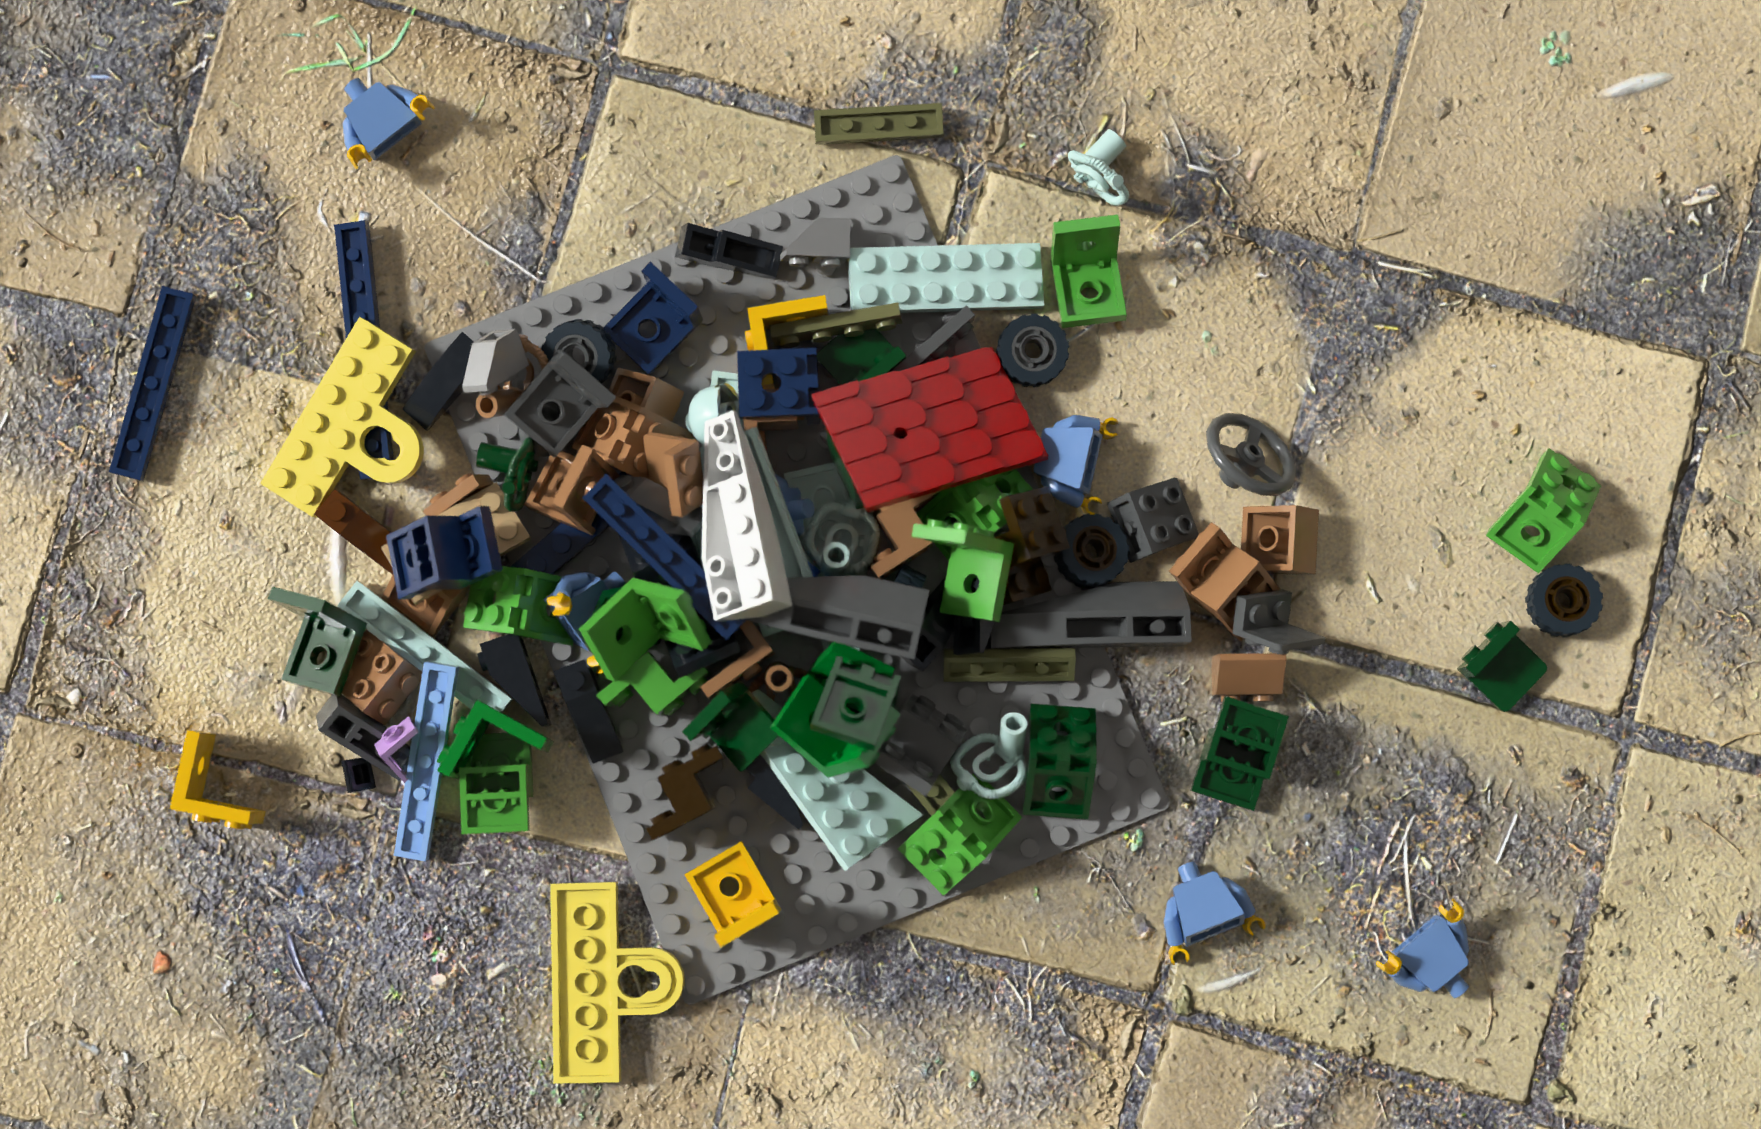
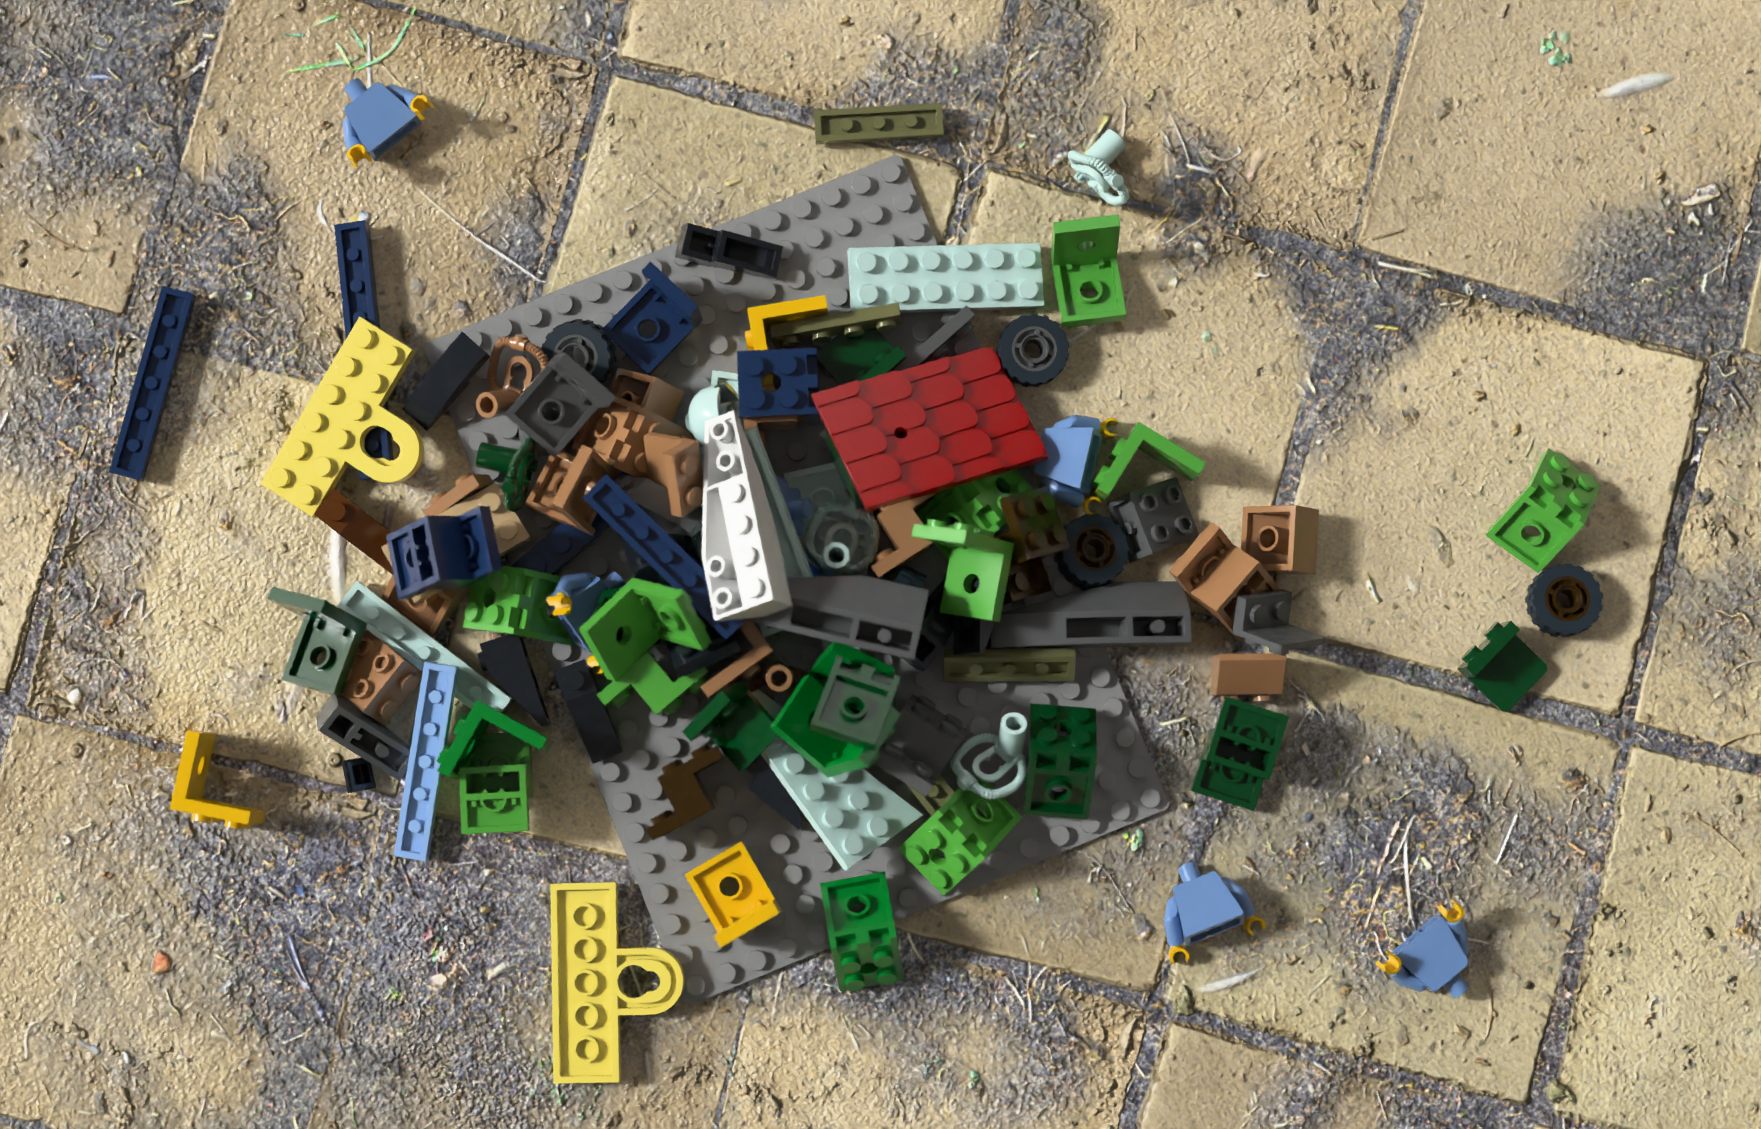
(392, 740): lavender bracket -> none
(493, 361): light grey slope -> none
(822, 242): light grey slope -> none
(862, 942): none -> green bracket
(1154, 446): none -> bright green bracket
(1247, 459): dark grey piece -> none

